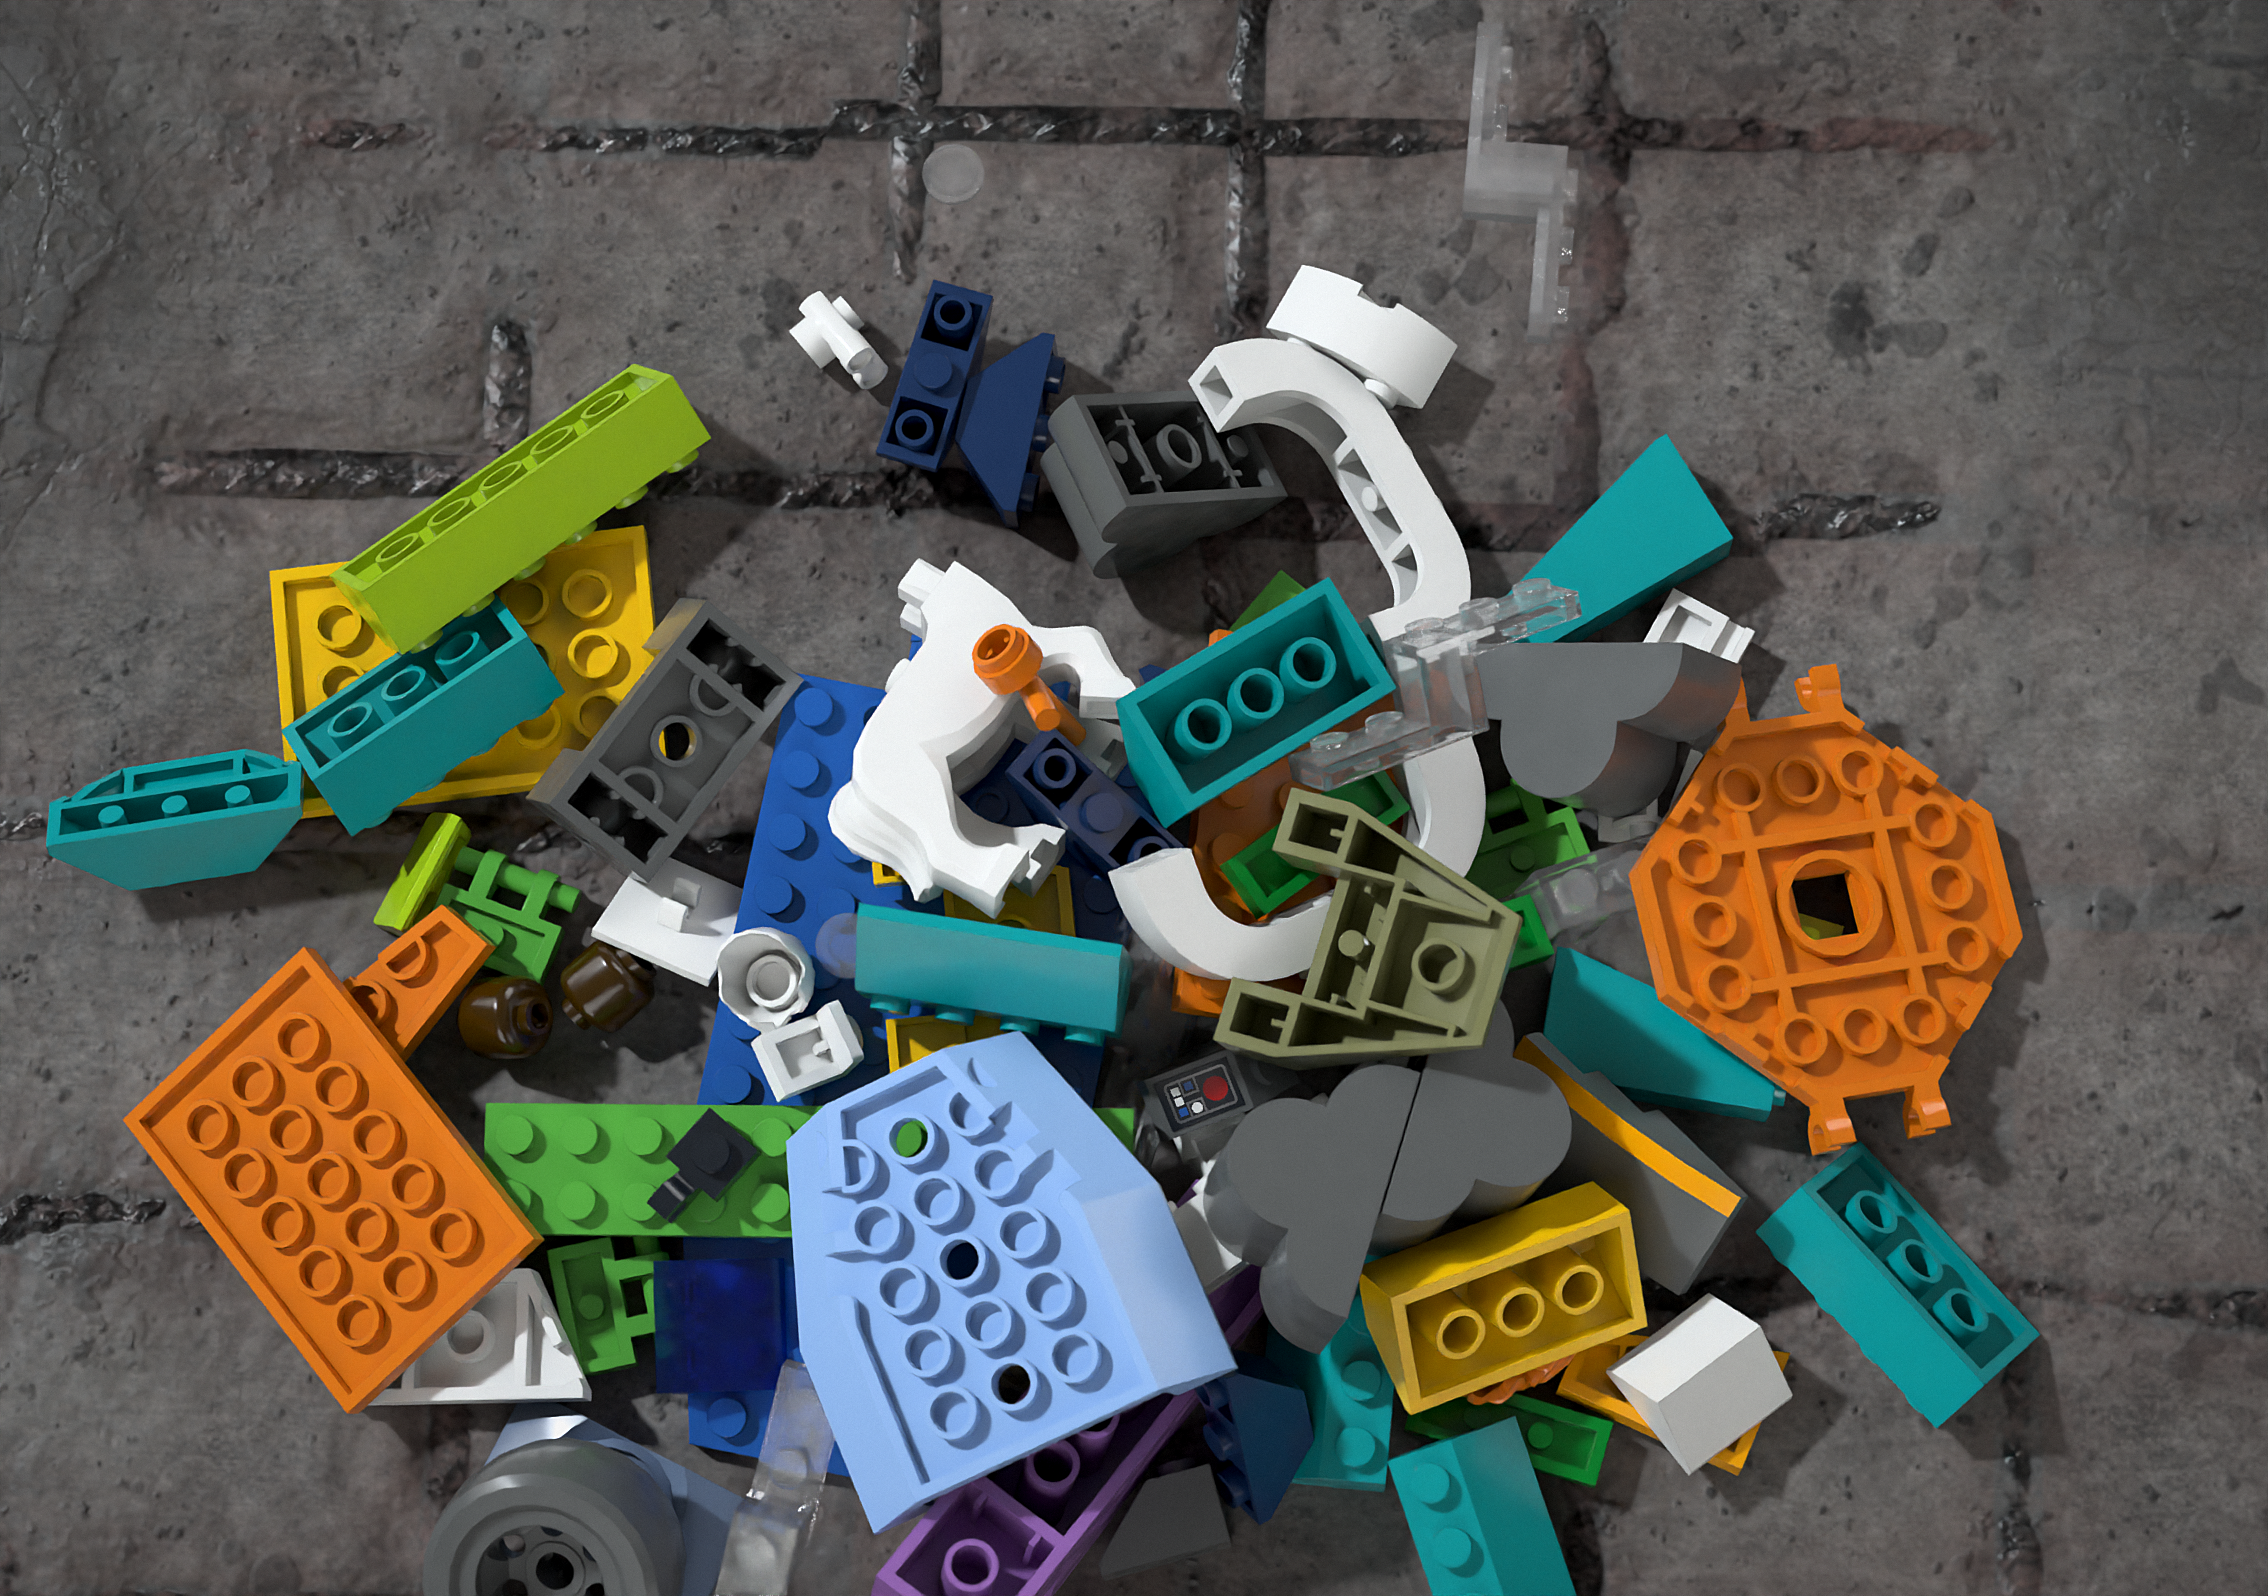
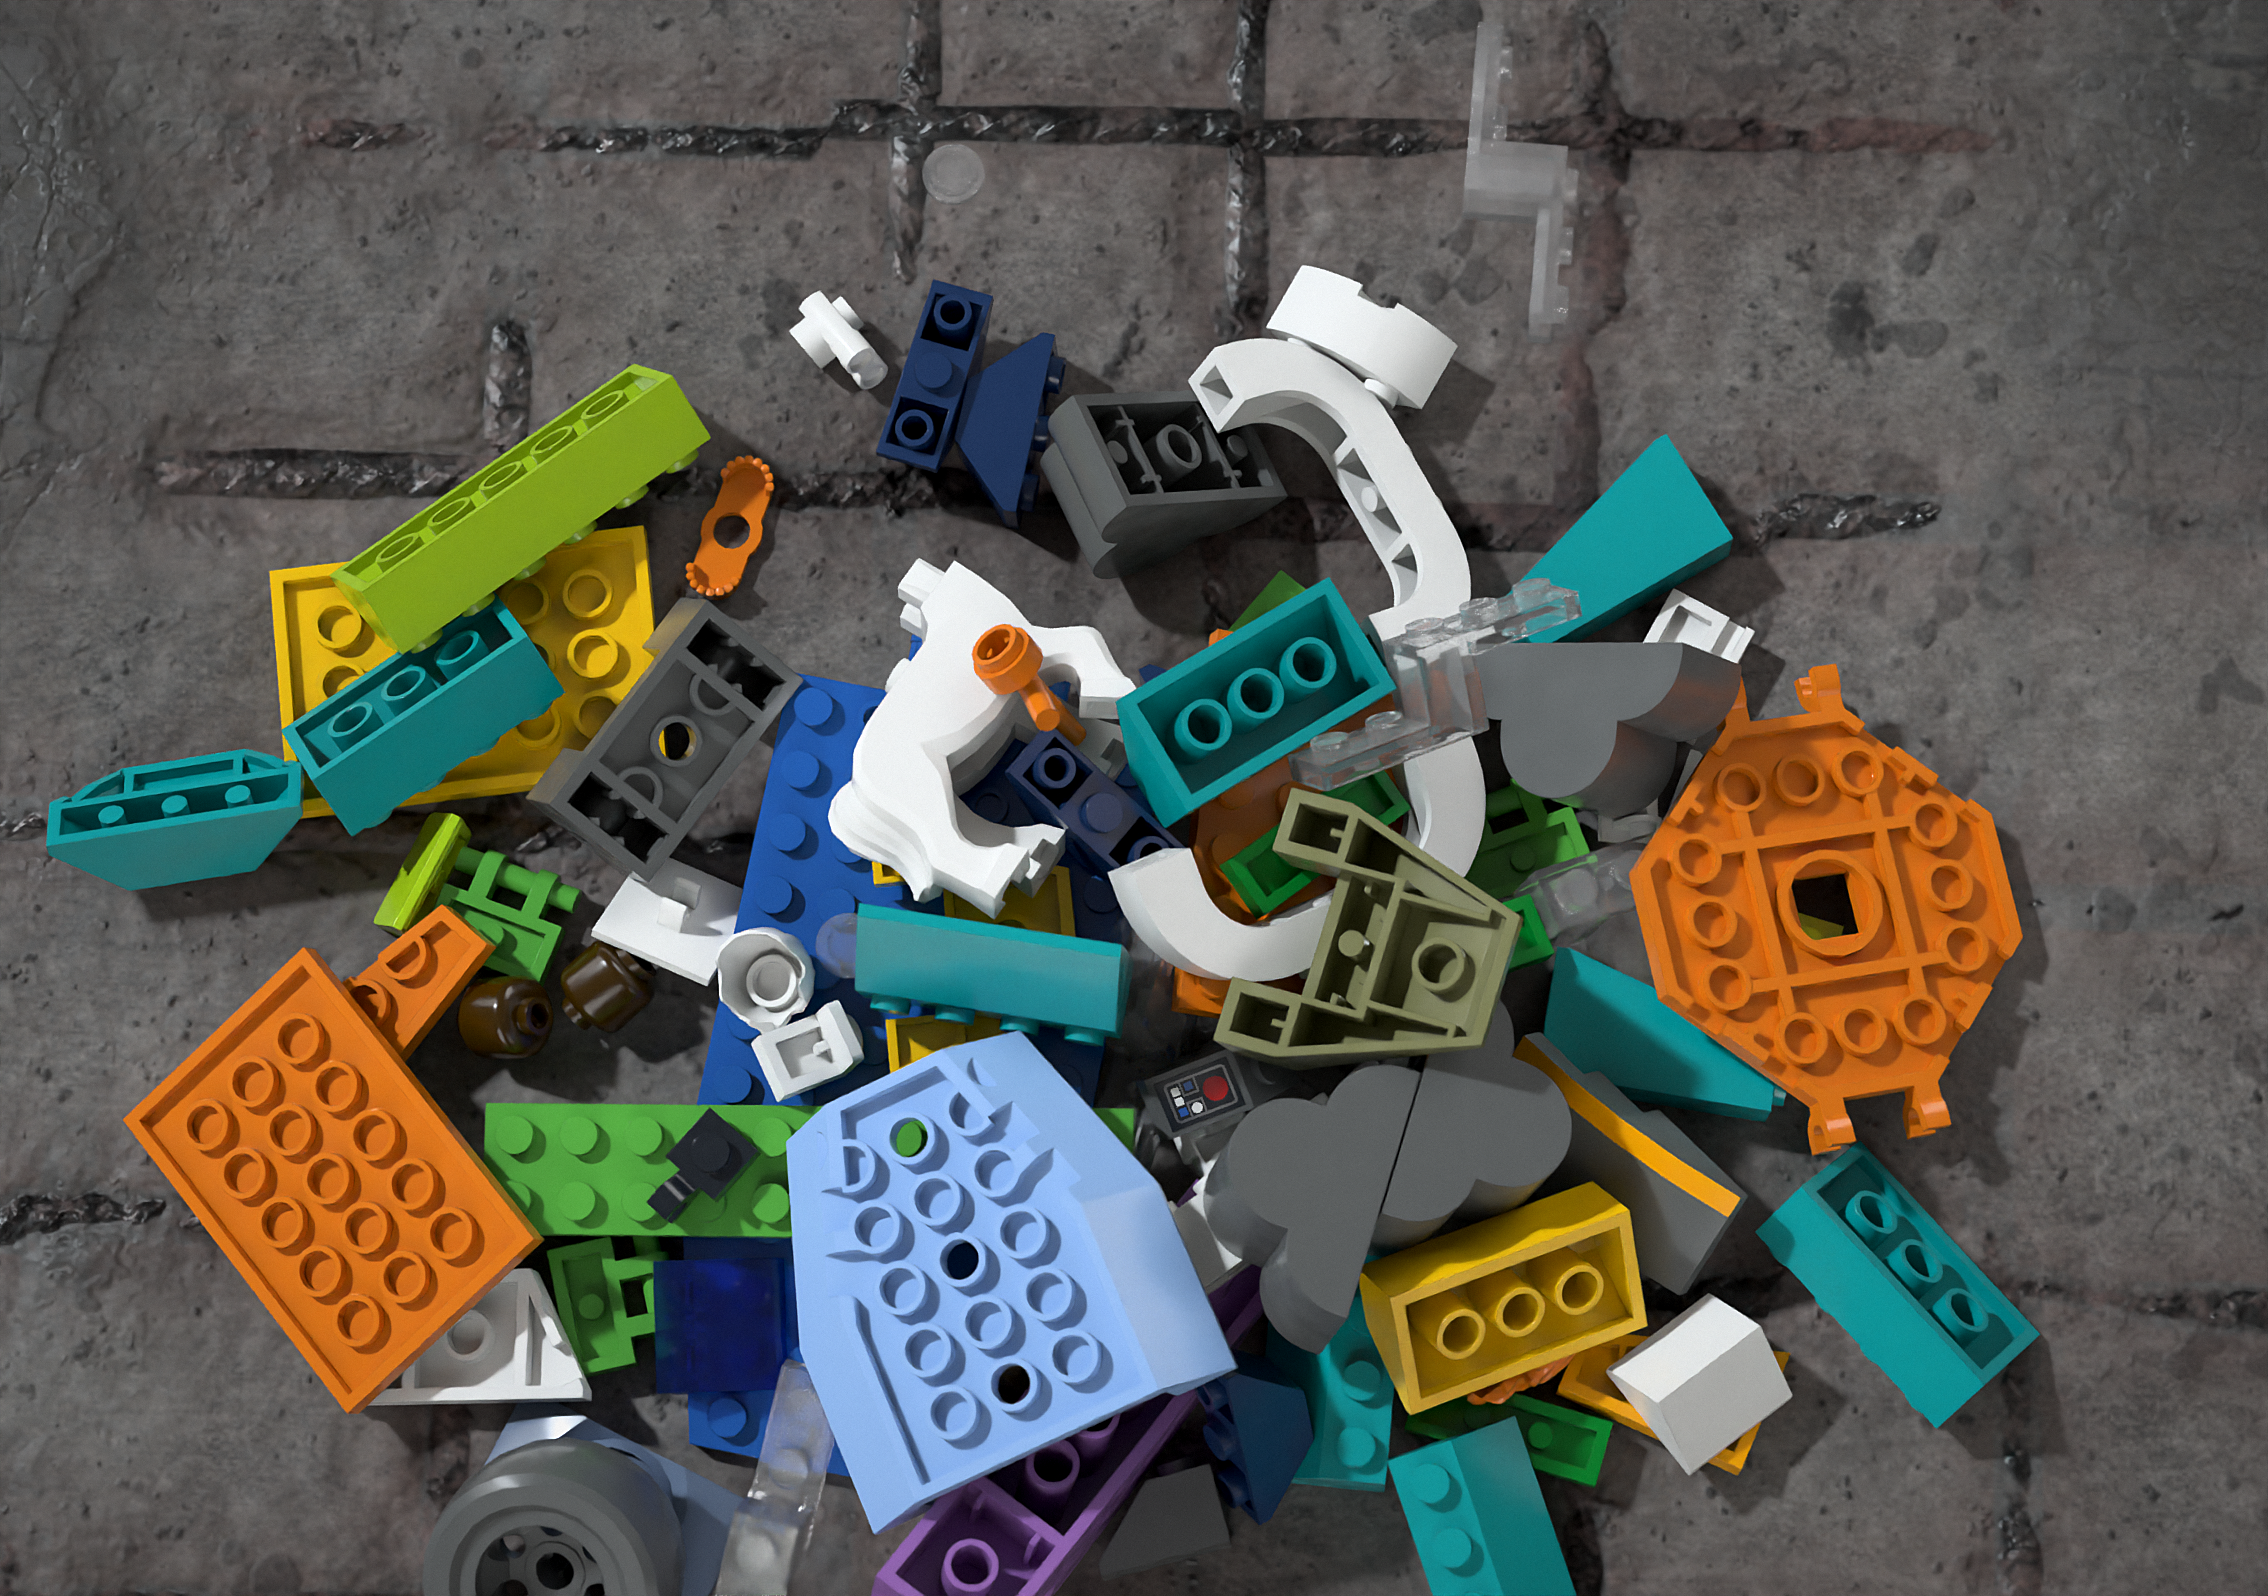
(746, 494): none -> orange piece

